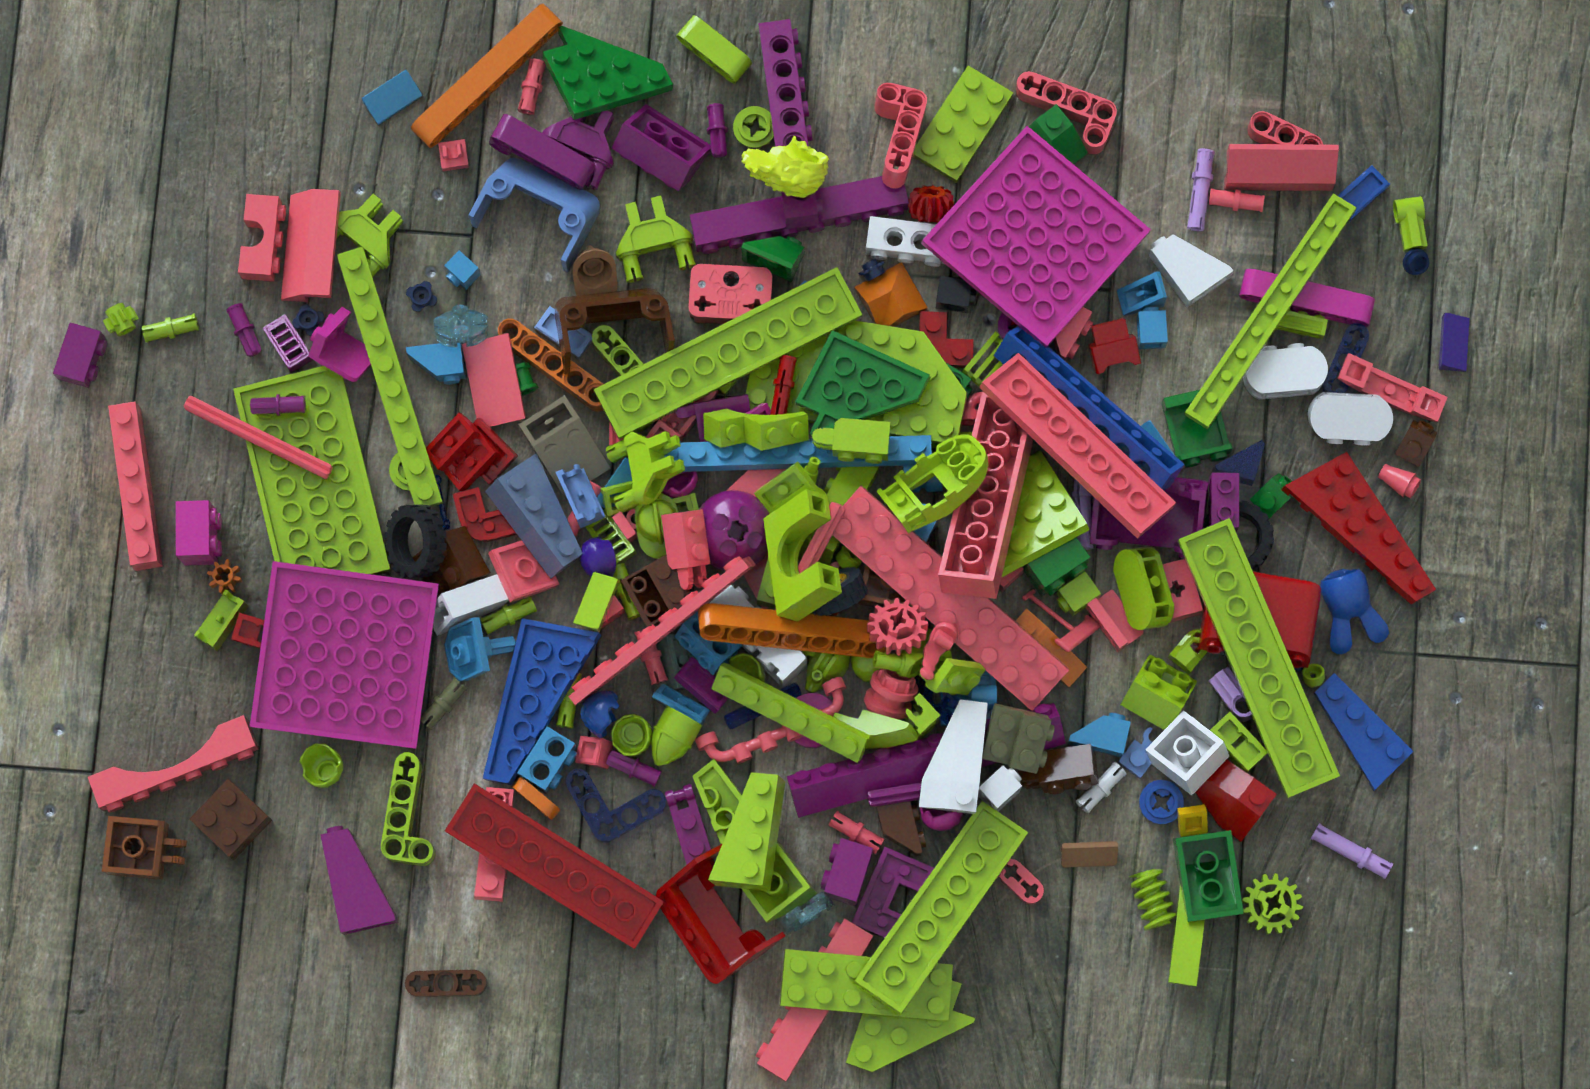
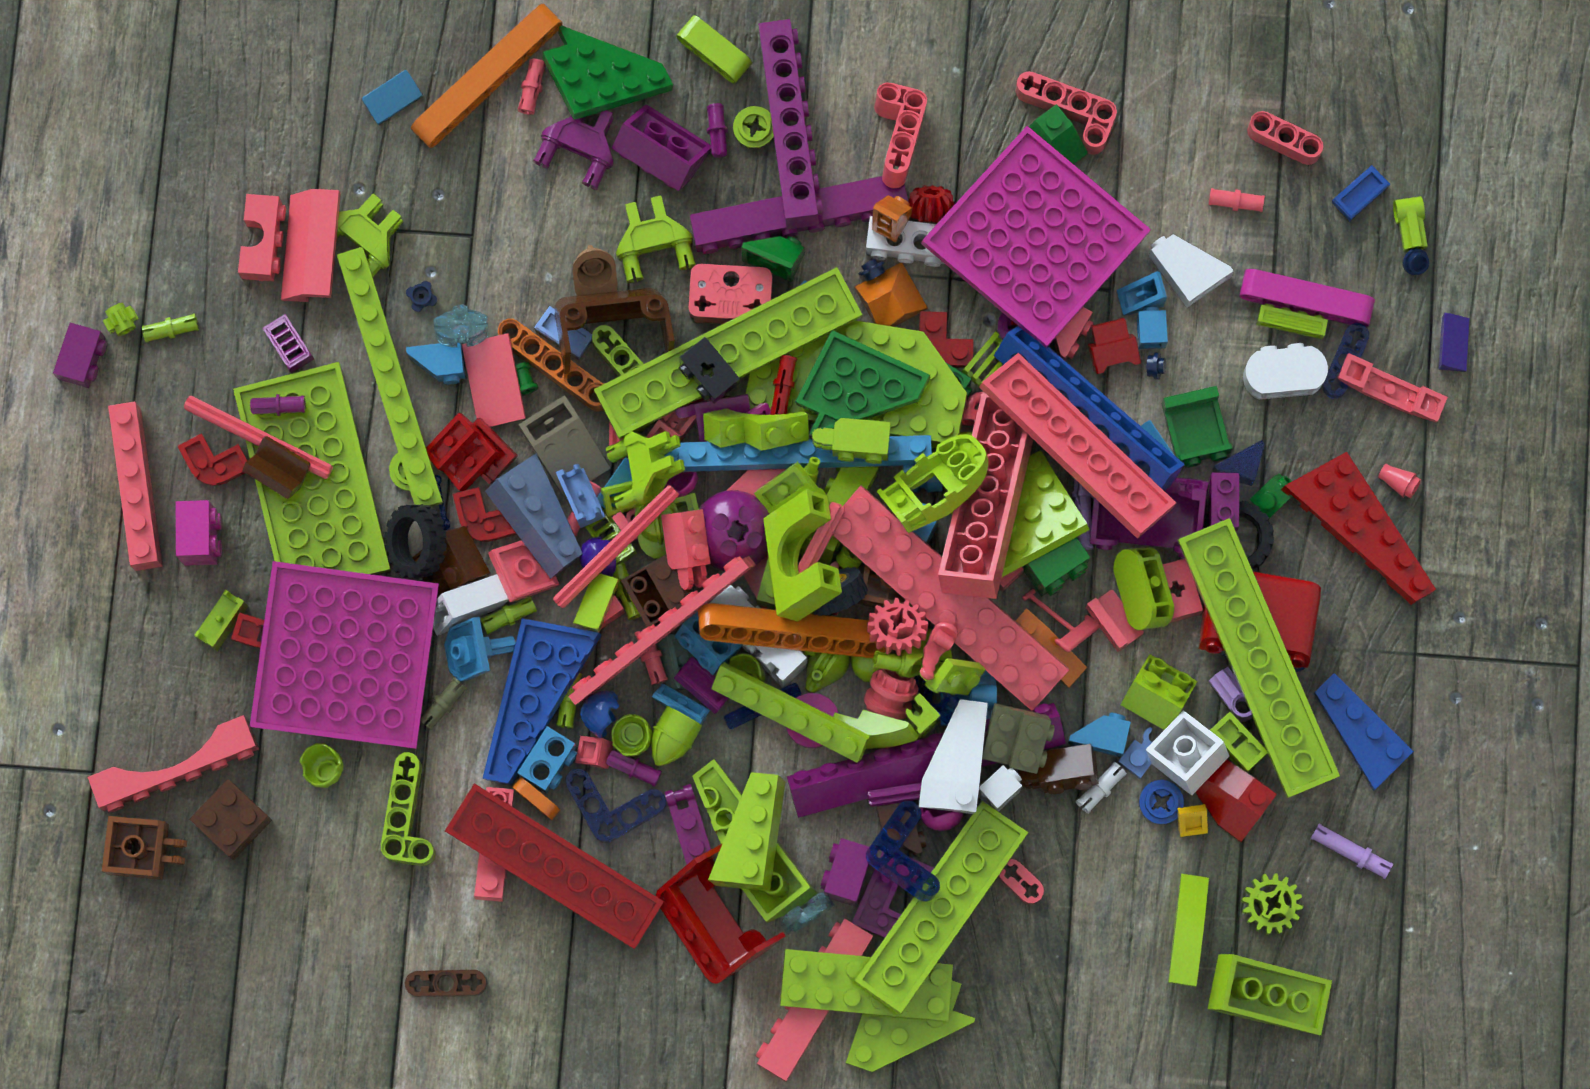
(211, 468): none -> red plate
(218, 578): orange gear -> none
(244, 330): magenta axle -> none
(277, 467): none -> reddish brown panel
(304, 313): dark blue plate -> none
(338, 349): dark pink bracket -> none
(354, 887): magenta slope -> none
(453, 155): coral tile -> none
(461, 270): dark azure plate -> none
(541, 151): magenta beam -> none
(577, 206): medium blue windscreen -> none
(616, 546): none -> coral axle
(705, 355): none -> black brick
(768, 739): coral bar -> none
(788, 168): neon yellow hair -> none
(856, 831): coral pin -> none
(891, 216): none -> orange slope
(891, 850): none -> clear blue beam
(954, 295): black brick -> none
(962, 124): lime plate -> none
(1077, 593): lime brick -> none
(1089, 854): medium nougat slope -> none
(1153, 898): lime piece -> none
(1155, 365): none -> dark blue plate
(1186, 653): lime rock -> none
(1201, 184): lavender pin -> none
(1208, 875): green slope -> none
(1269, 994): none -> lime slope
(1270, 311): lime plate -> none
(1281, 167): coral slope -> none
(1319, 673): lime hinge -> none
(1348, 597): blue piece -> none
(1350, 417): white brick -> none
(1416, 442): reddish brown bracket -> none

